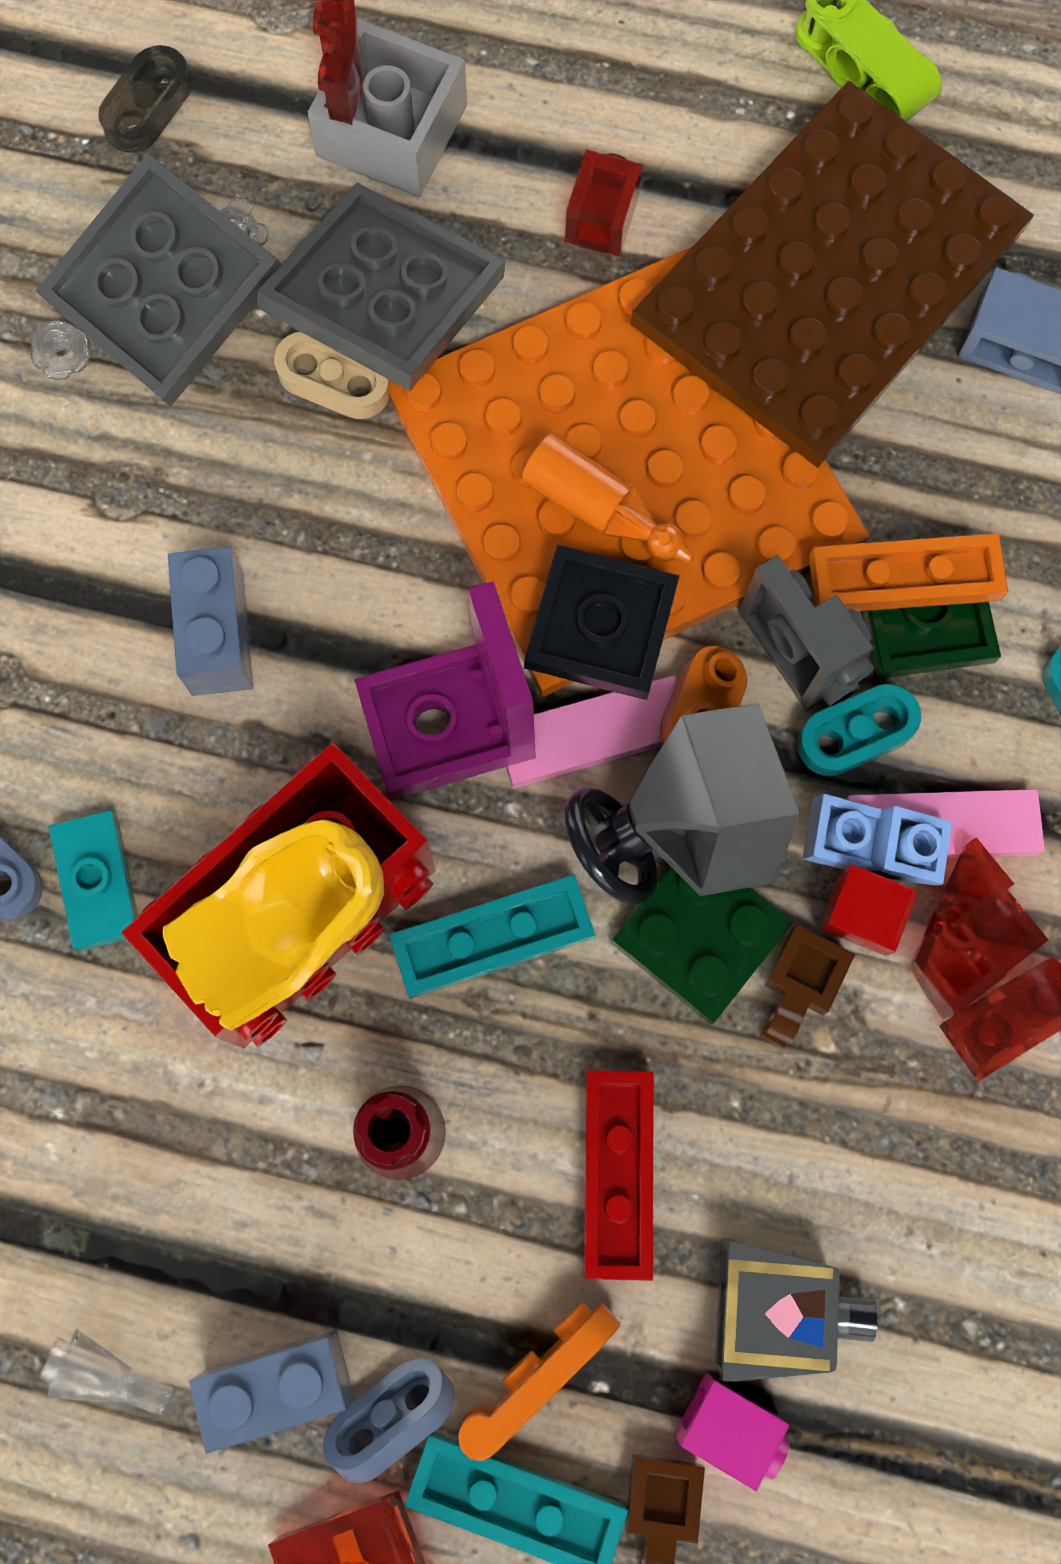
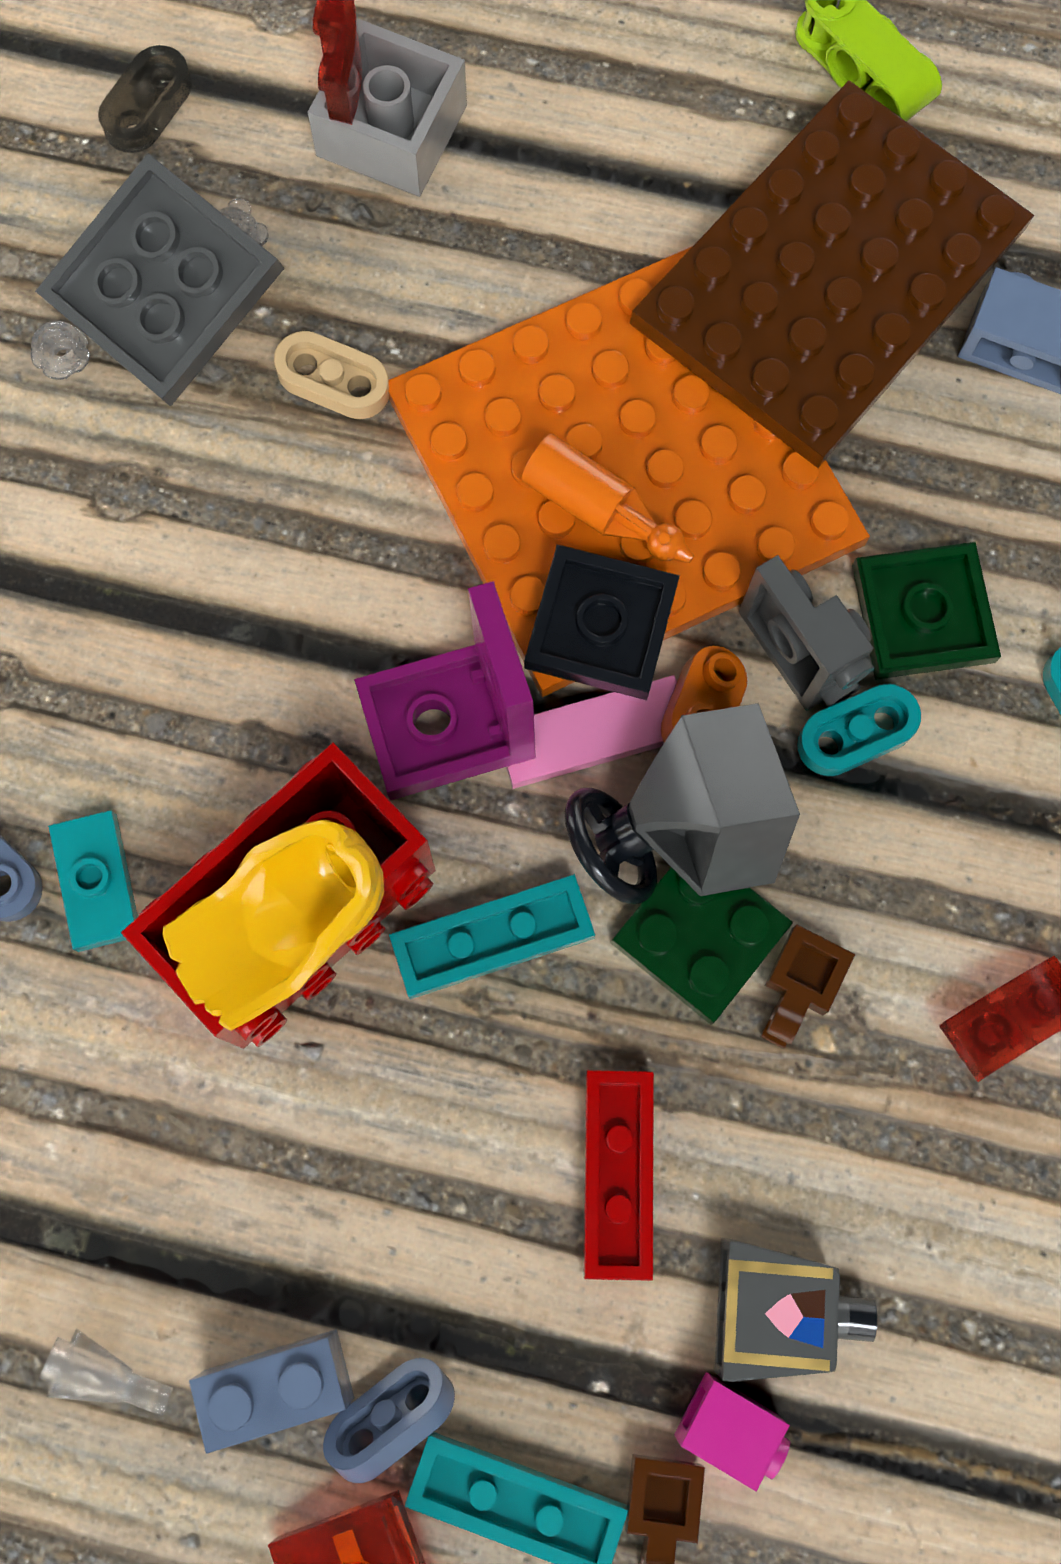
(210, 621): sand blue brick -> none
(381, 285): dark grey plate -> none
(424, 1136): dark red plant -> none
(537, 1380): orange plate -> none
(602, 202): clear red brick -> none
(868, 910): red piece -> none
(884, 841): light blue slope -> none
(910, 572): orange plate -> none
(973, 934): clear red slope -> none
(1002, 820): bright pink tile -> none

